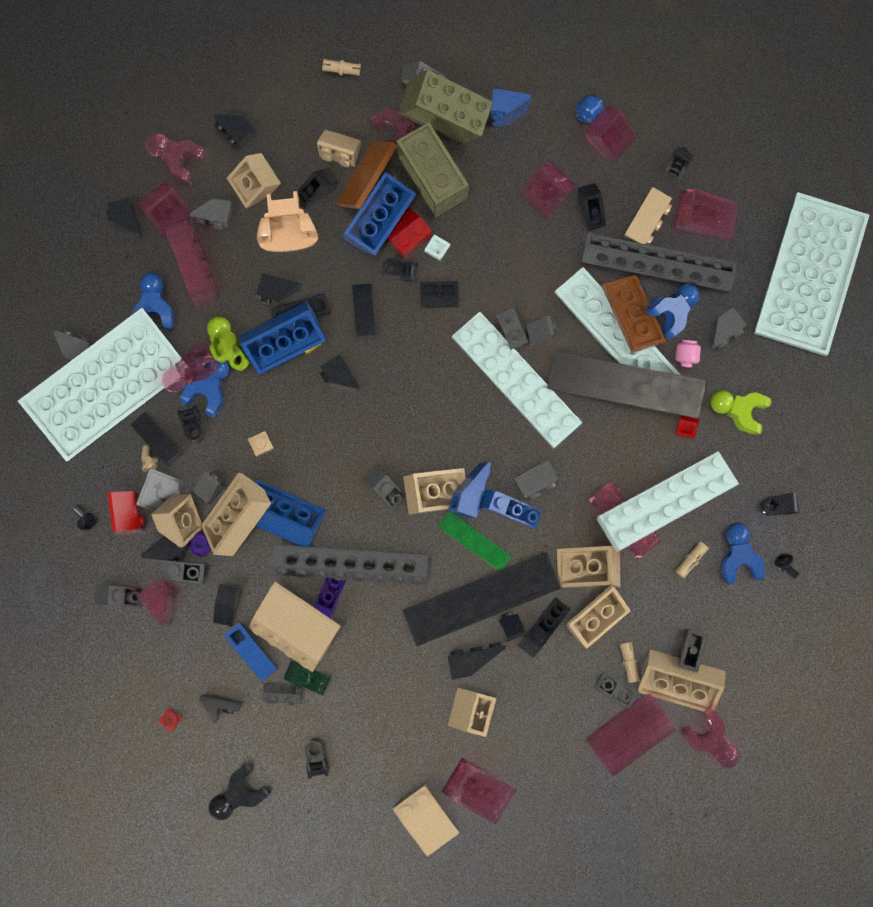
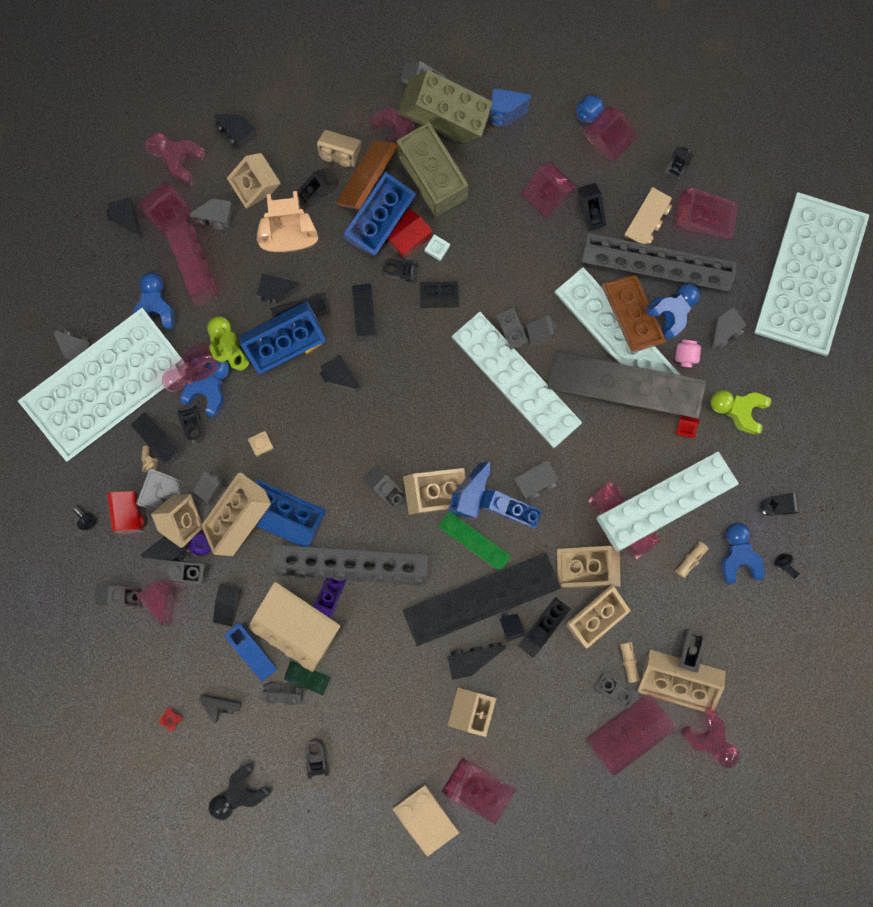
(341, 67): tan pin -> none

